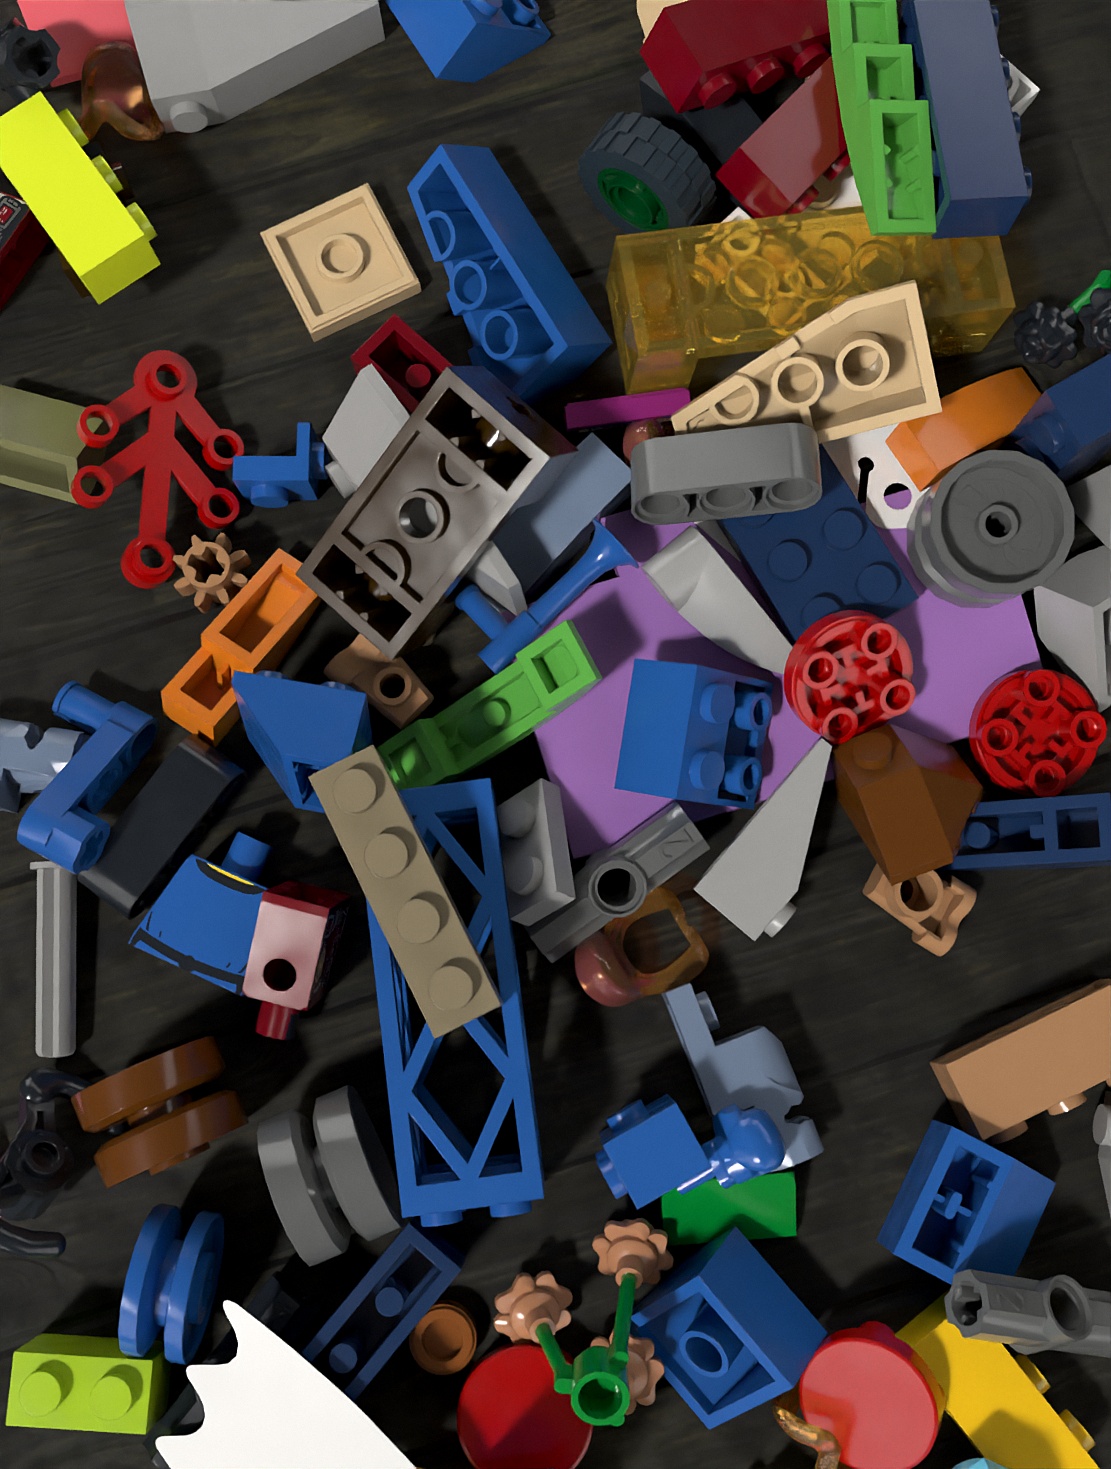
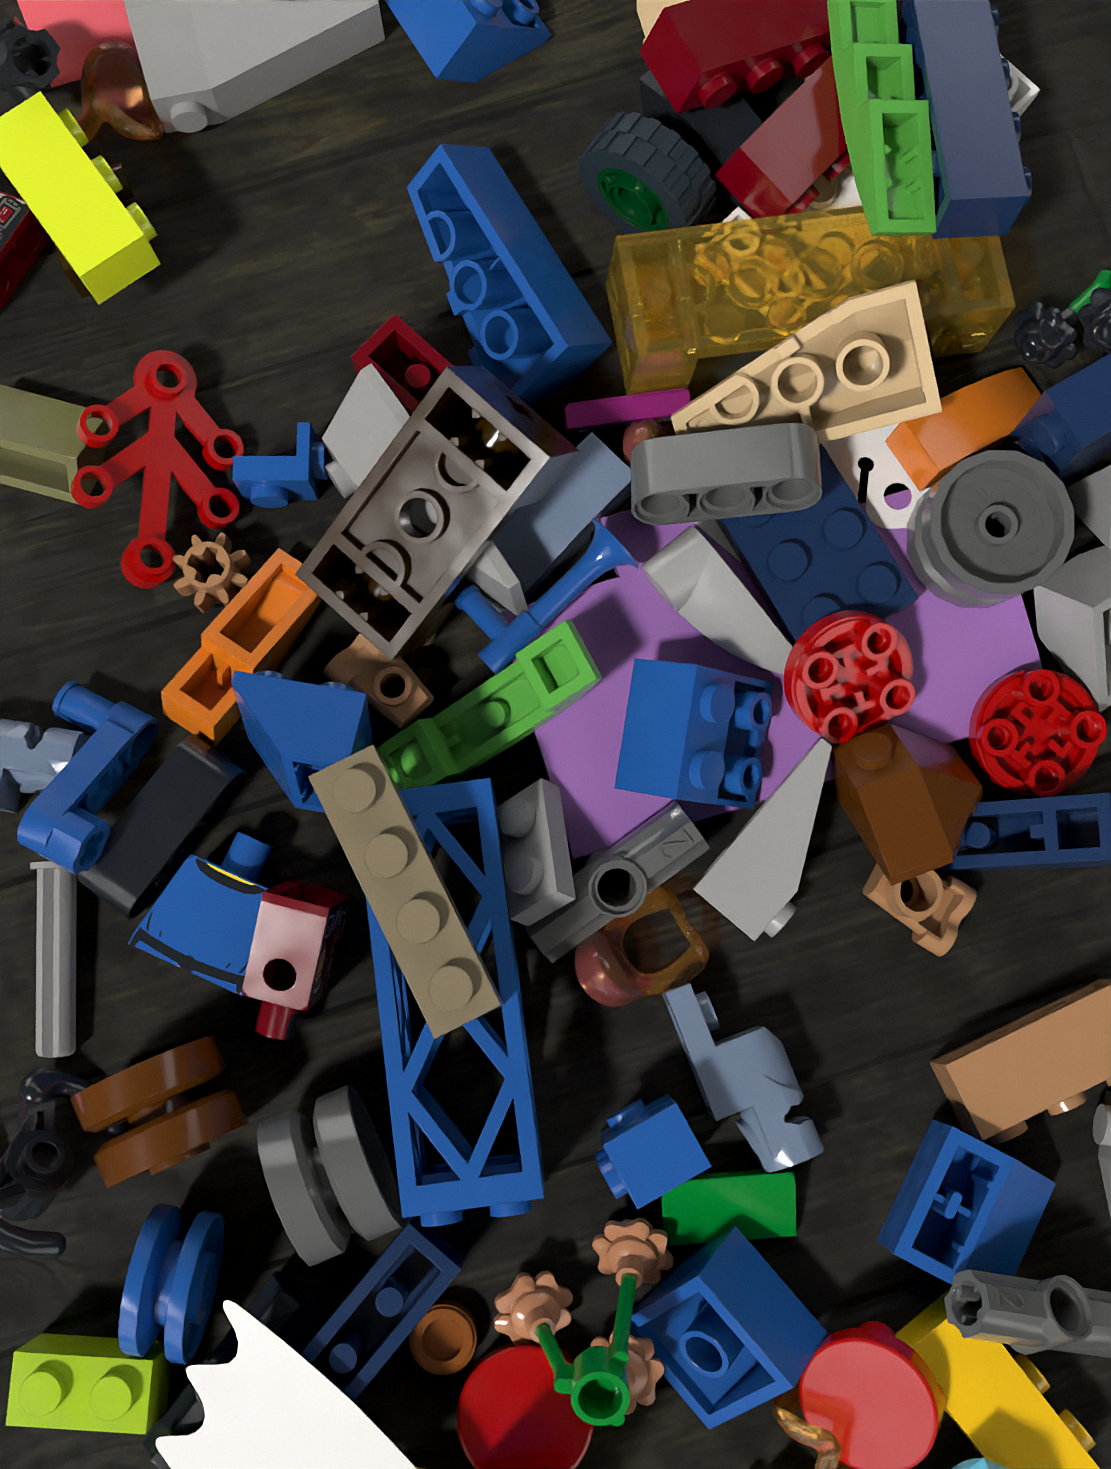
(341, 262): tan tile -> none
(742, 1149): blue piece -> none

